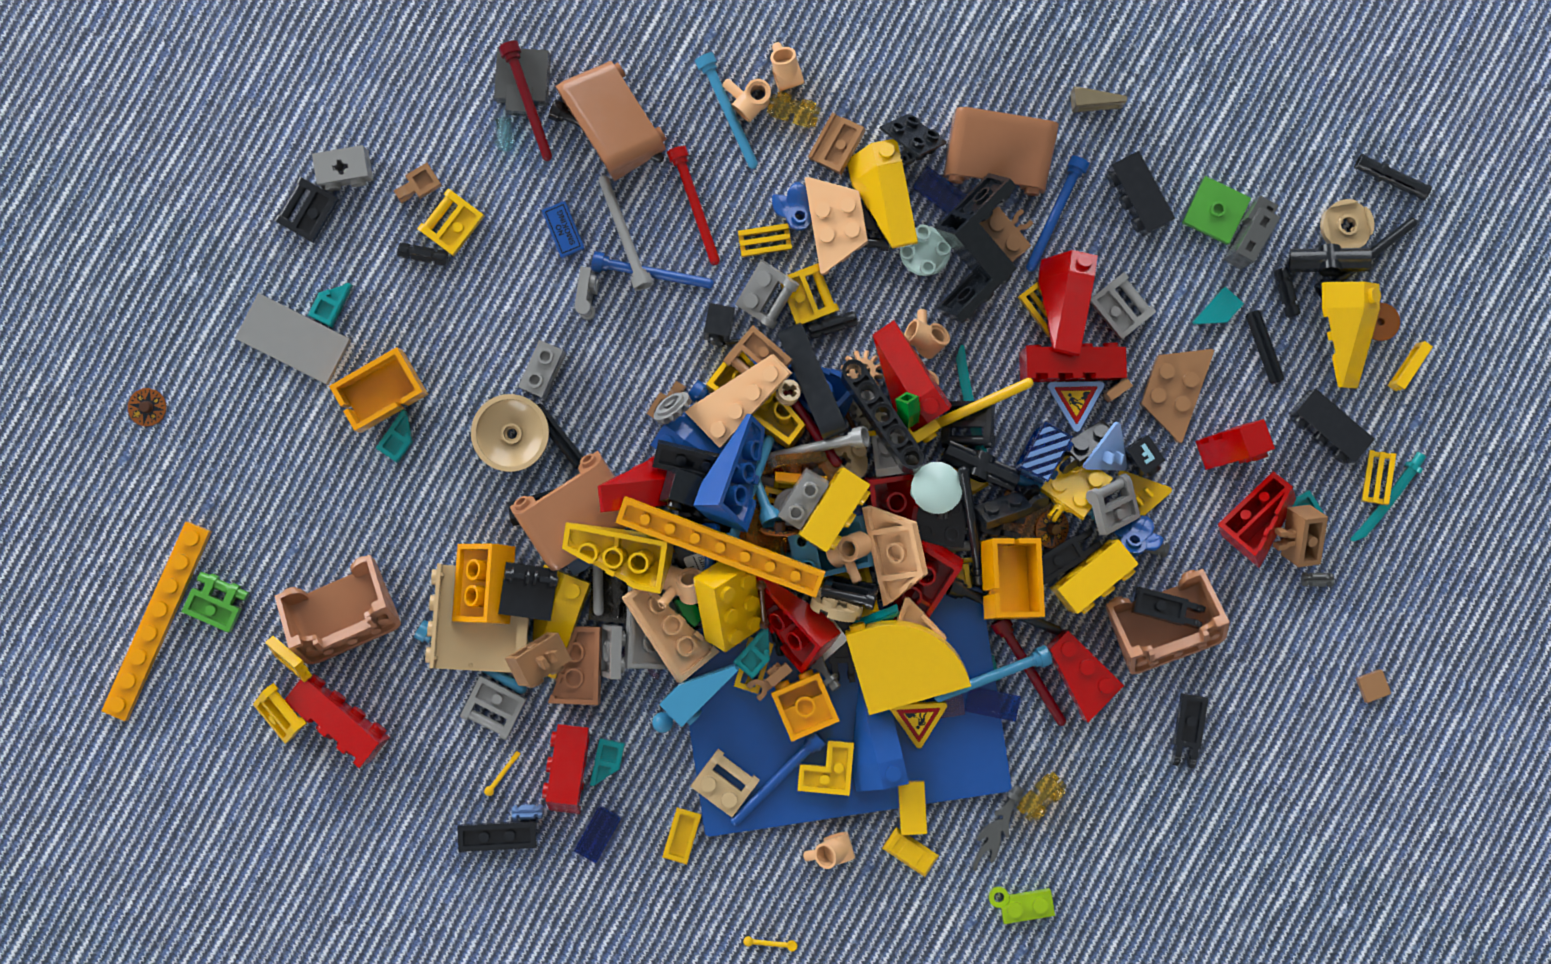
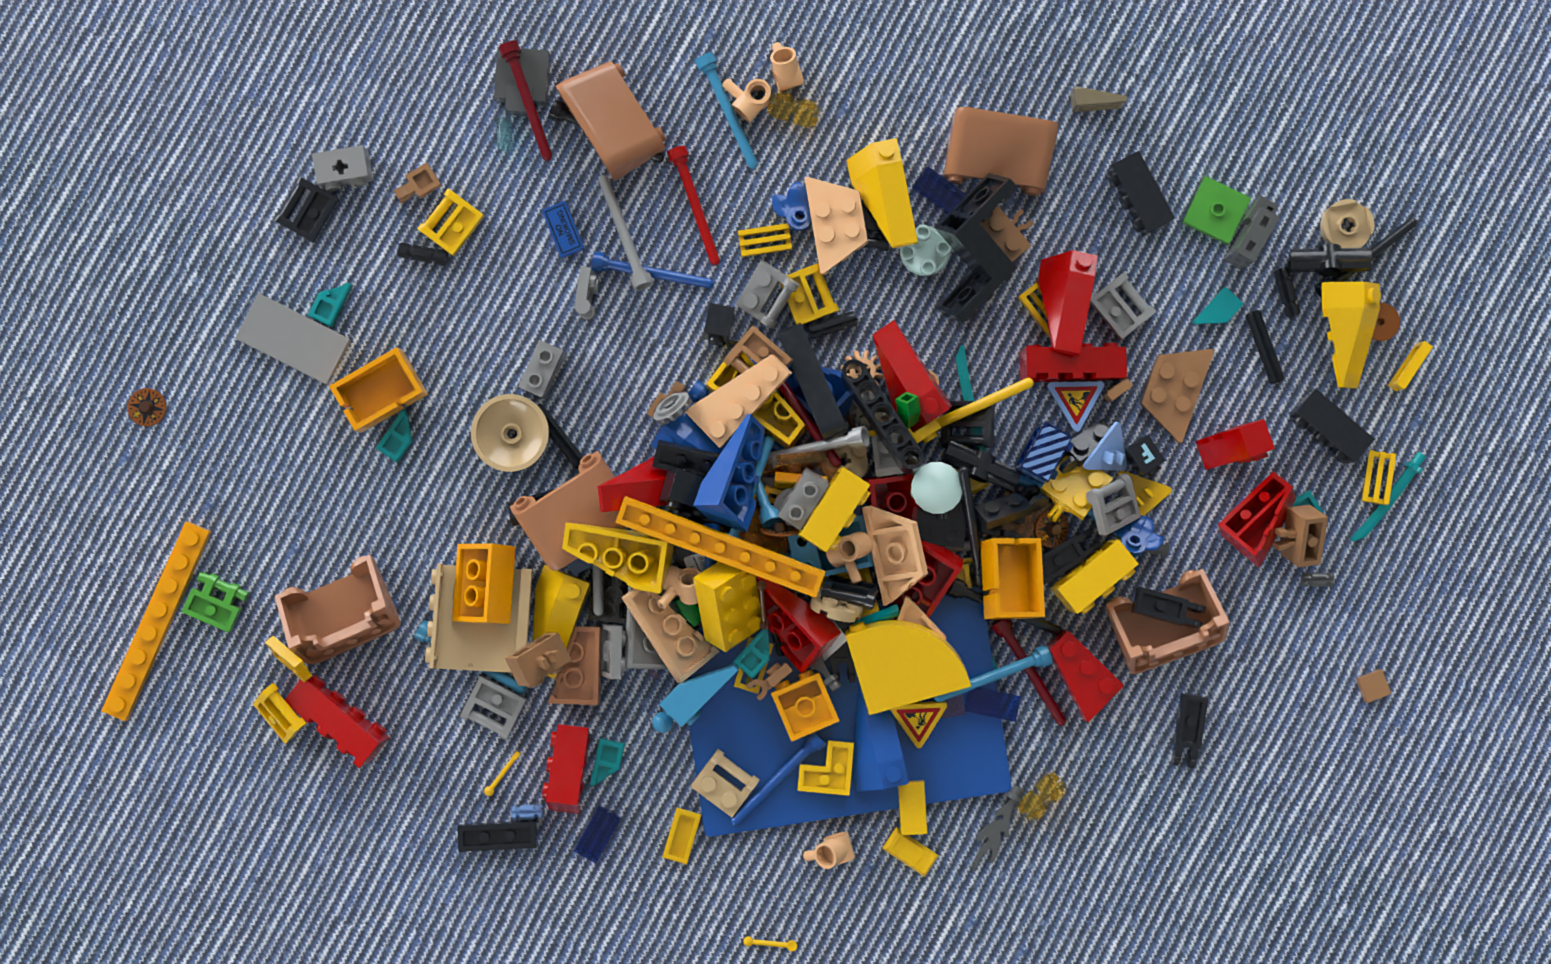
(528, 591): black hinge -> none
(788, 400): tan bush -> none
(836, 143): medium nougat plate -> none
(914, 136): black hinge -> none
(926, 338): light nougat piece -> none
(1023, 905): lime hinge -> none
(1077, 167): blue piece -> none
(1384, 173): black pin -> none

